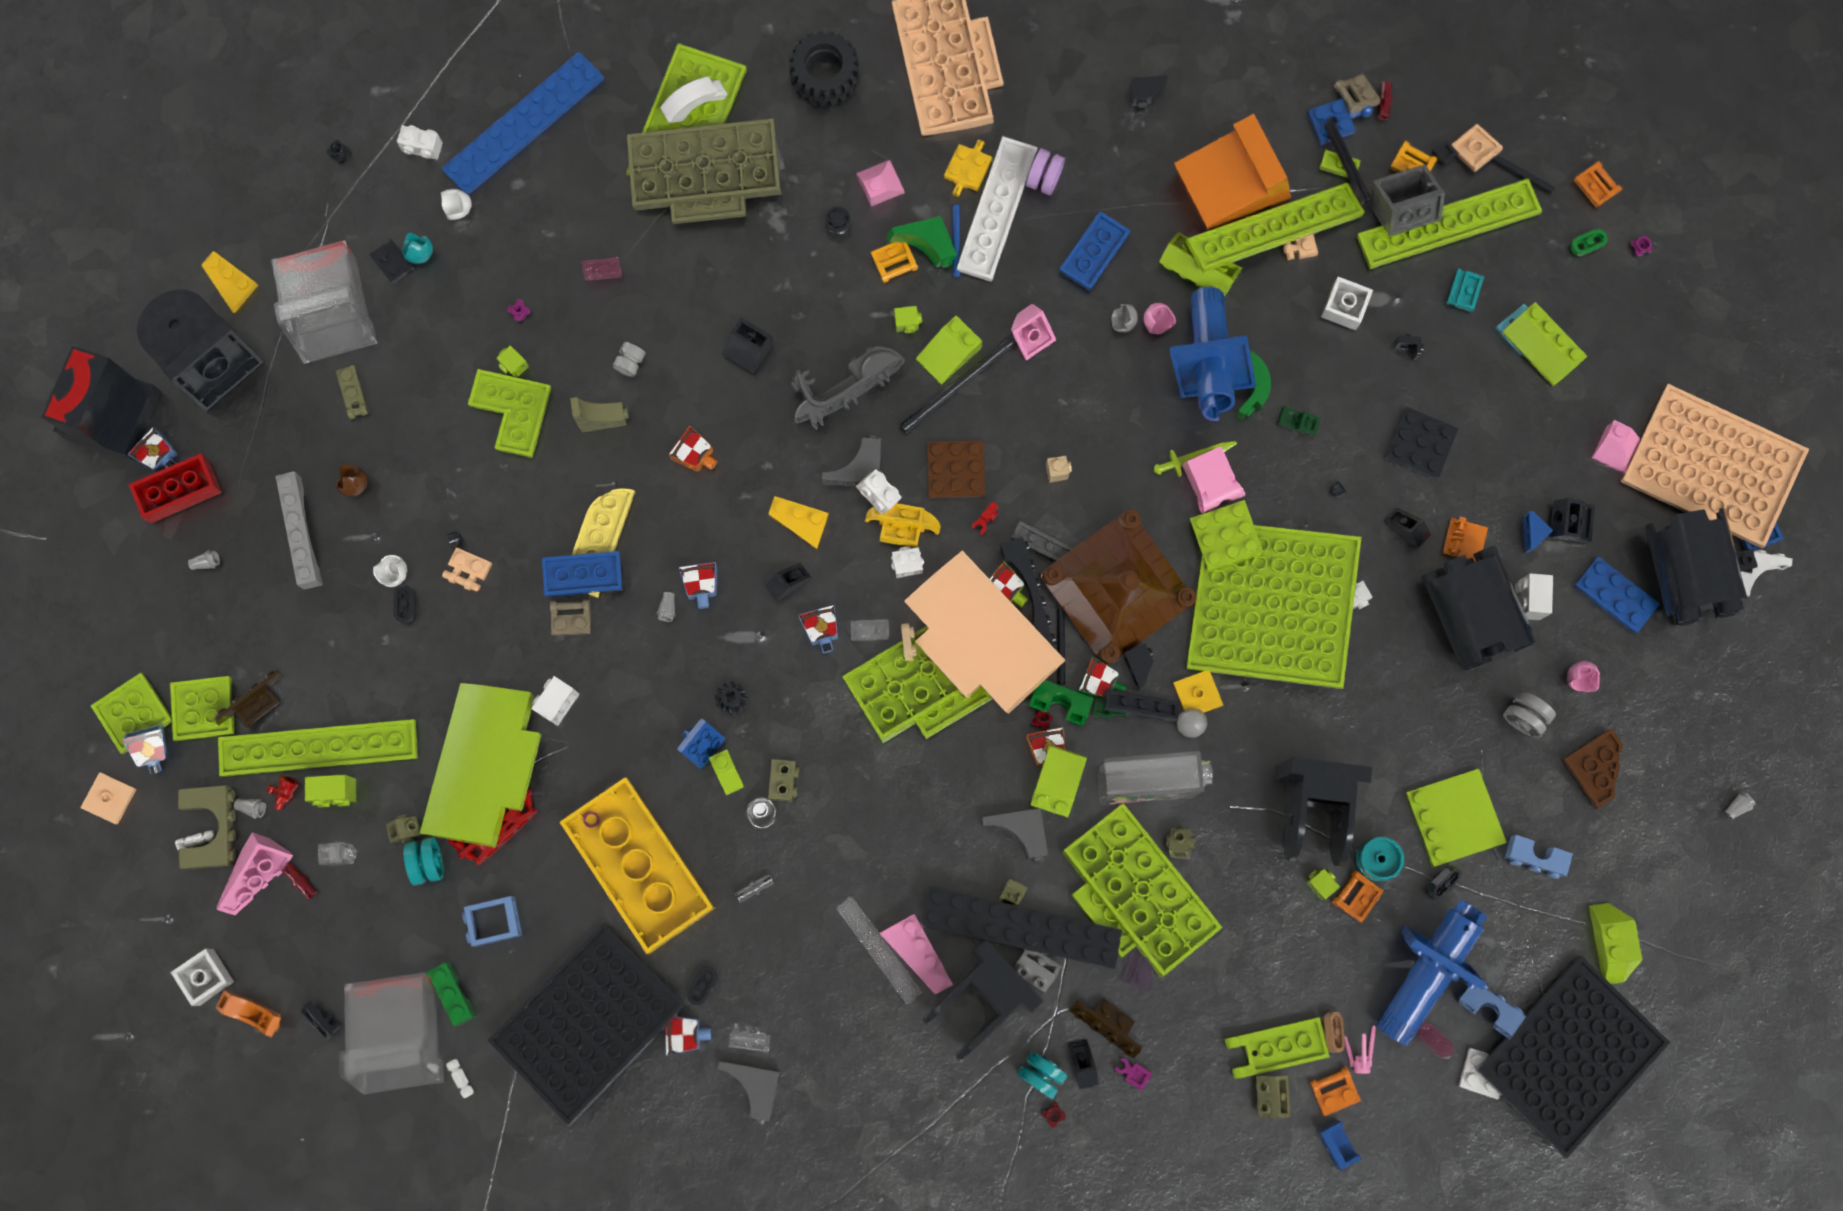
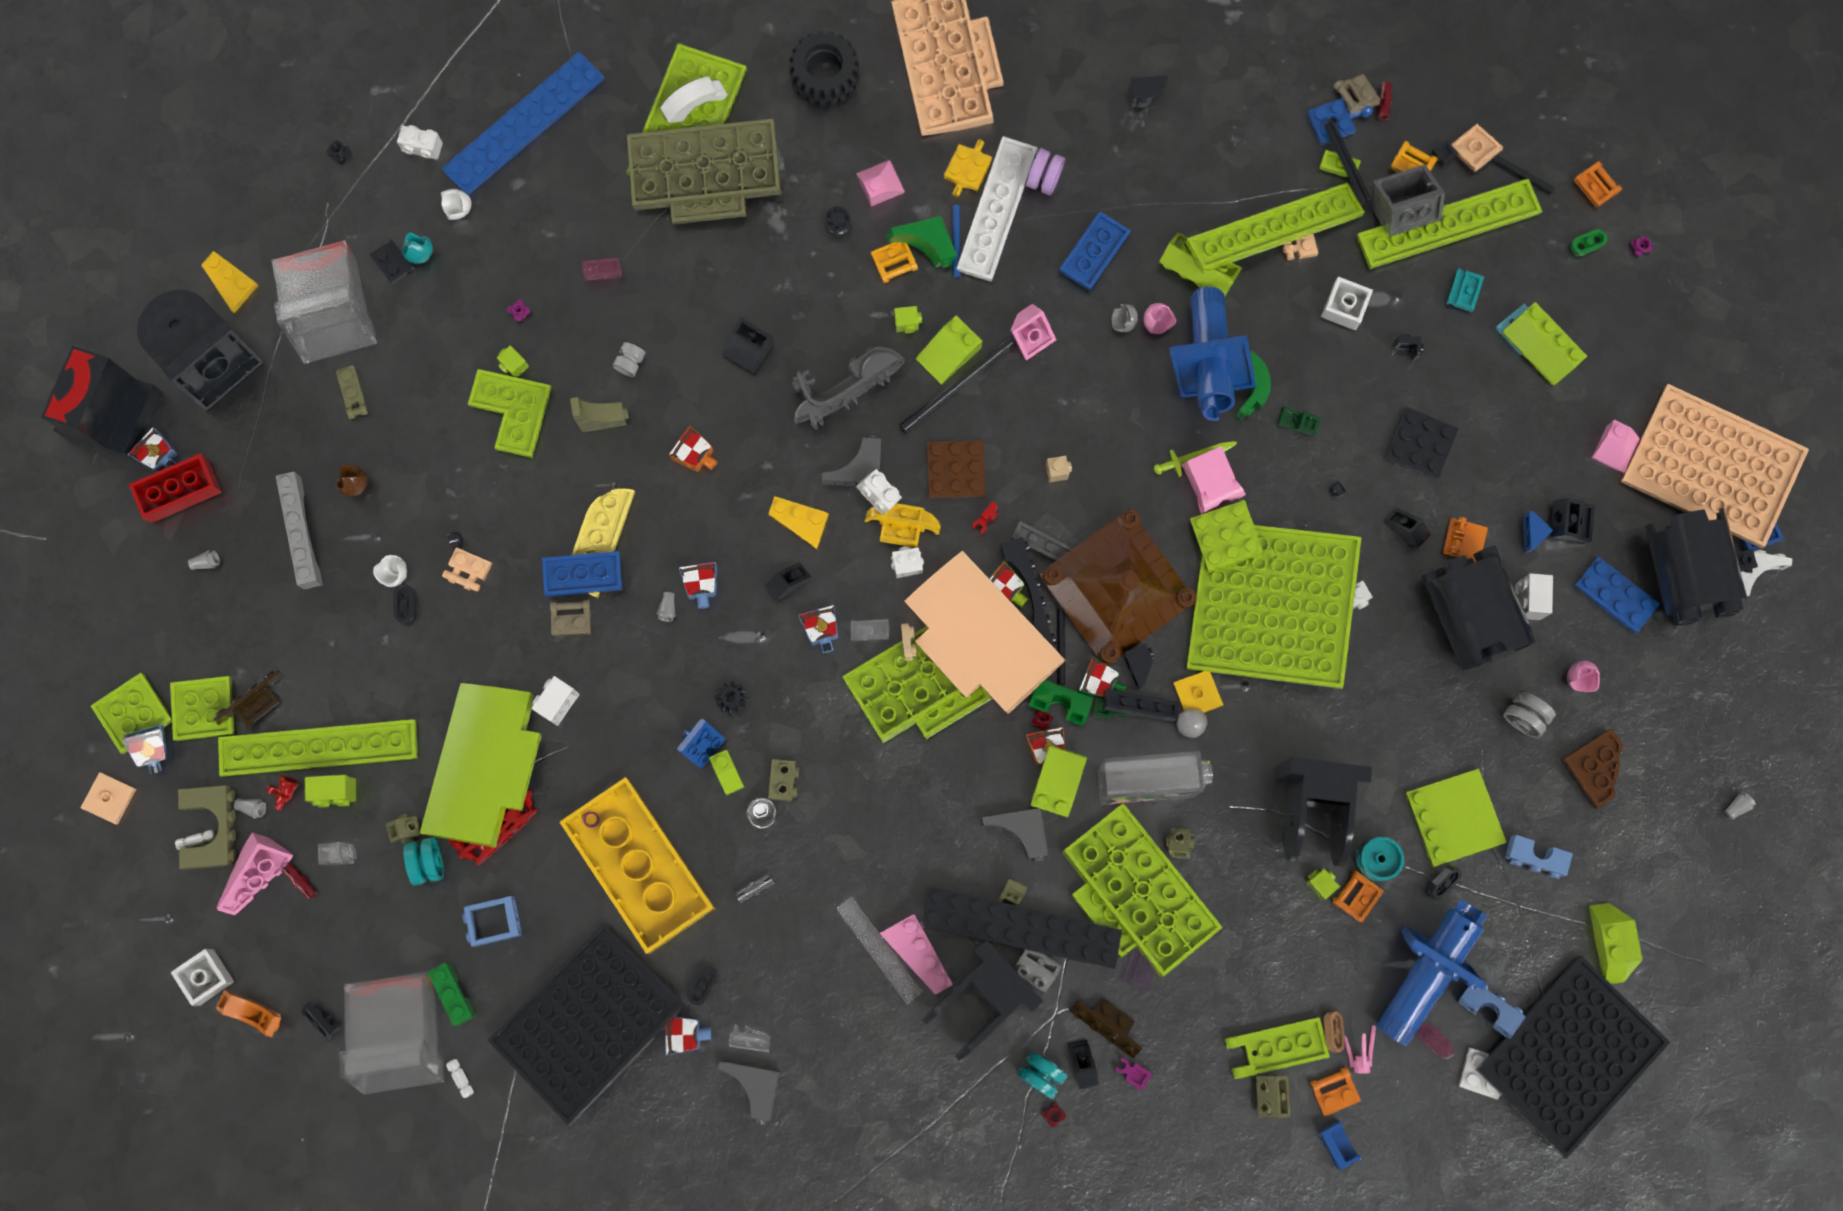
(1234, 176): orange piece -> none

